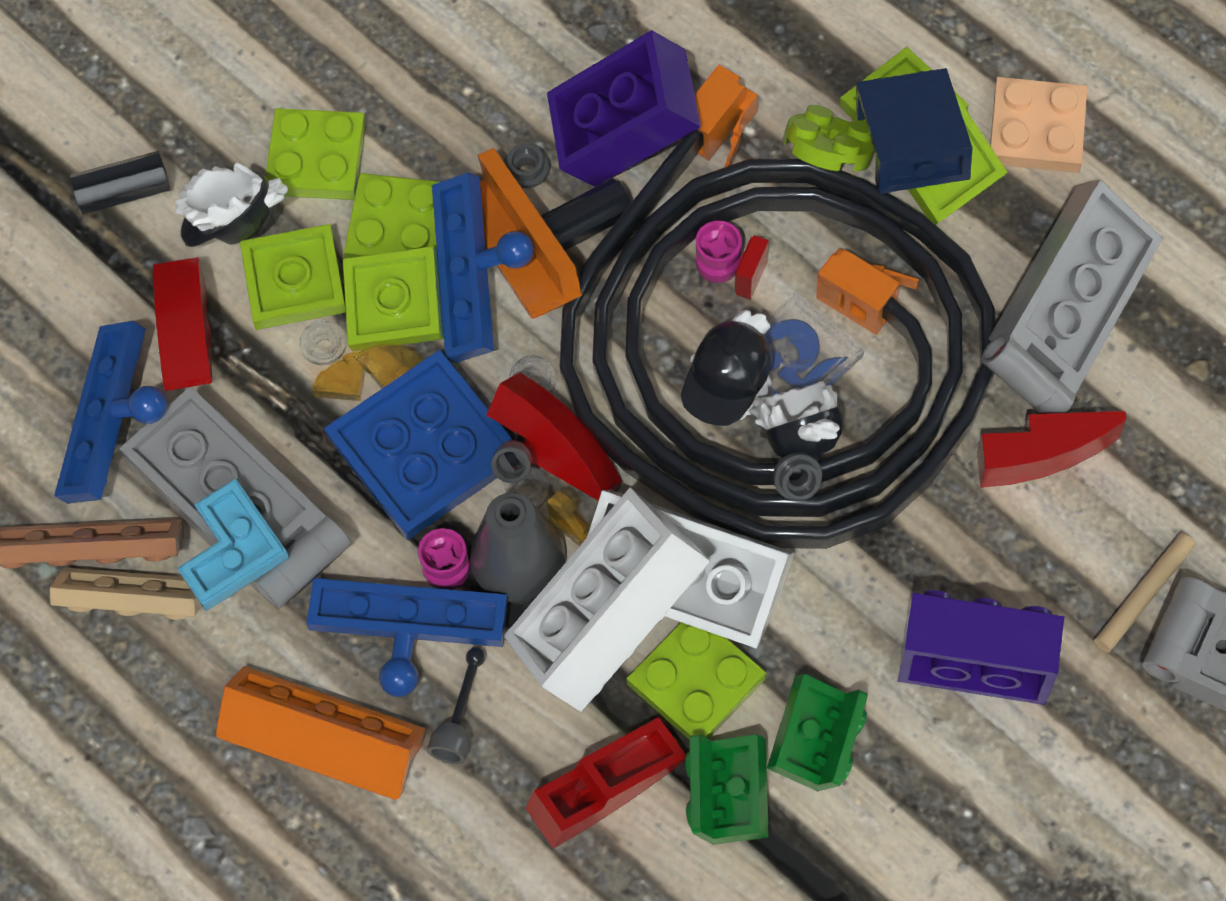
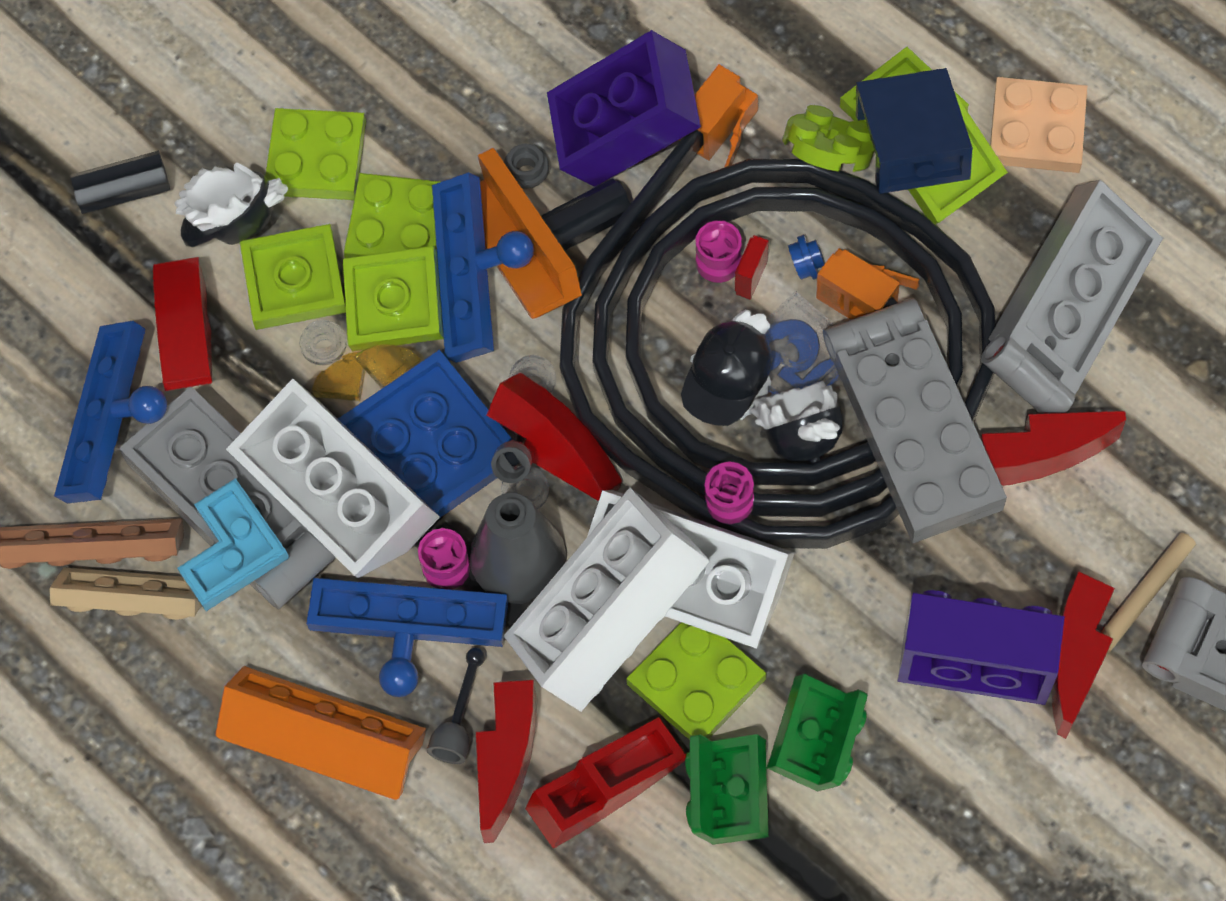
(331, 481): none -> white slope
(505, 754): none -> red slope
(561, 515): clear yellow tile -> none
(731, 503): none -> dark pink wheel
(803, 487): dark grey plate -> none
(806, 257): none -> blue plate
(915, 420): none -> light grey hinge
(1081, 649): none -> red slope

